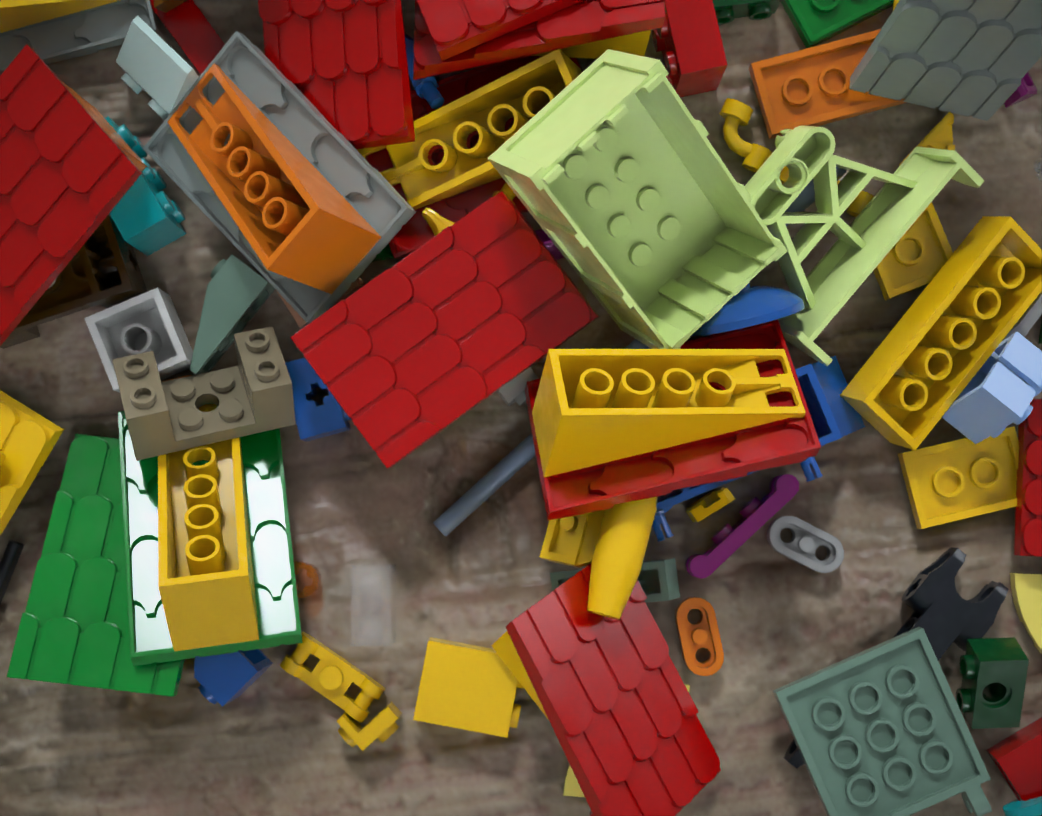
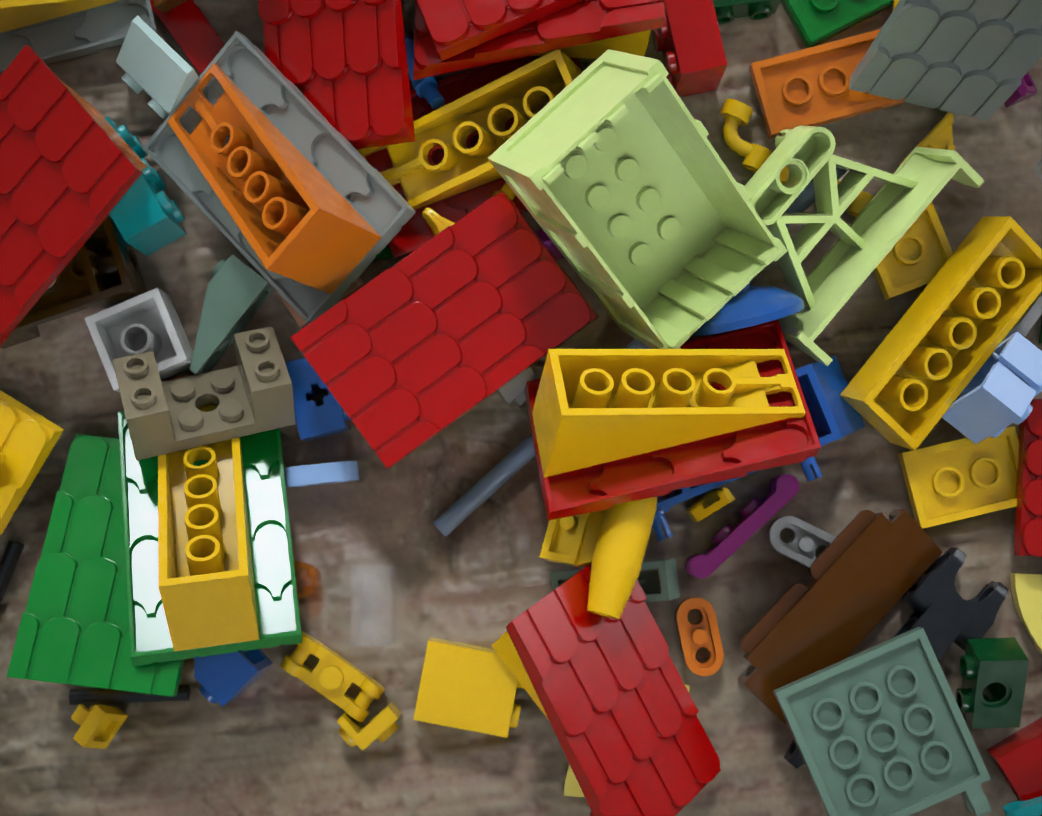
(97, 725): none -> yellow tile
(111, 696): none -> black bar
(321, 474): none -> light blue beam
(851, 592): none -> reddish brown slope

